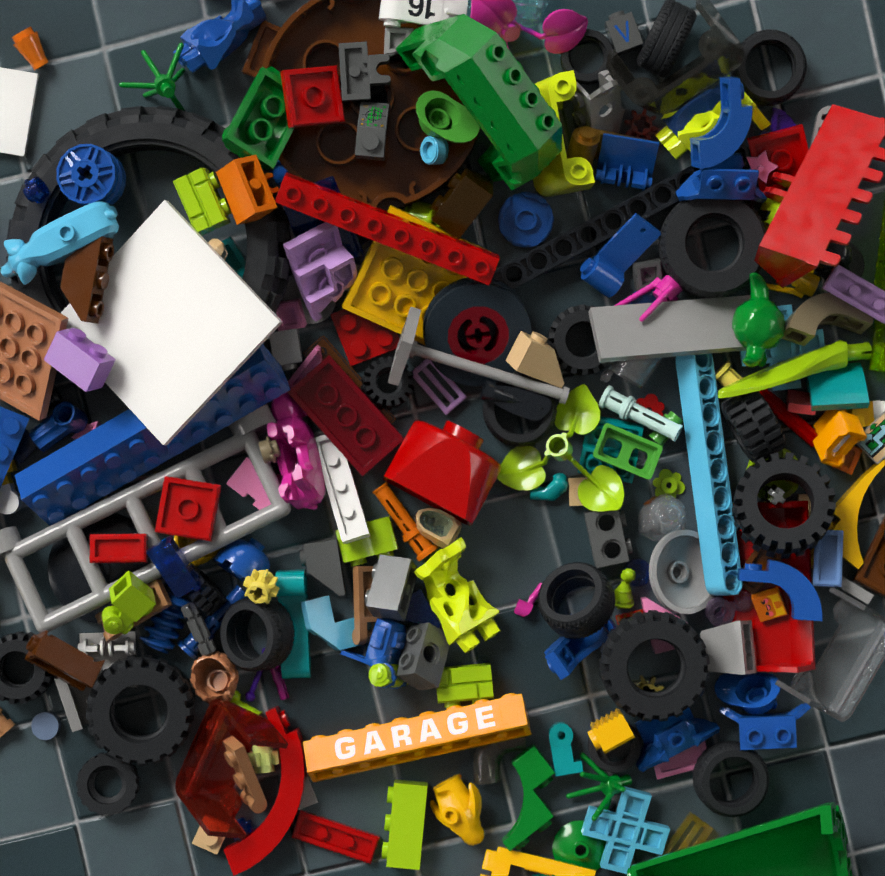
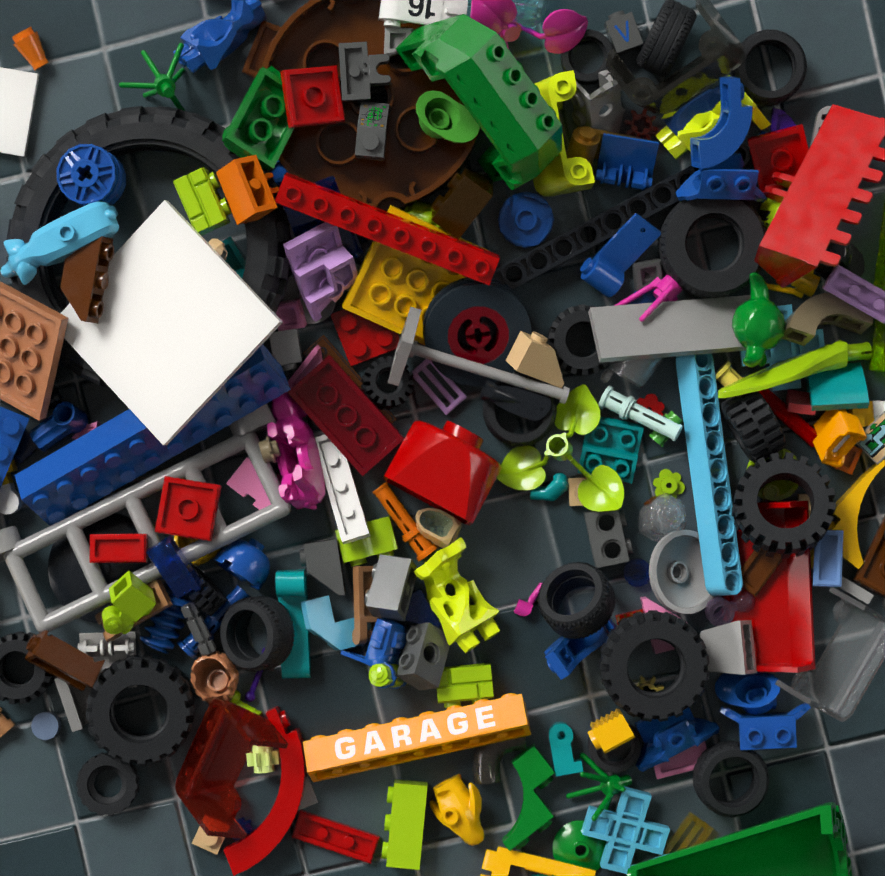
(35, 190): clear blue plate -> none
(79, 359): brick -> none
(245, 776): medium nougat plate -> none
(261, 586): light yellow gear -> none
(280, 683): magenta pin -> none
(434, 150): medium azure tile -> none
(623, 592): lime piece -> none
(629, 442): bright green piece -> none
(761, 164): bright pink piece -> none
(769, 604): orange tile -> none
(774, 494): dark grey axle -> none
(802, 594): blue arch -> none

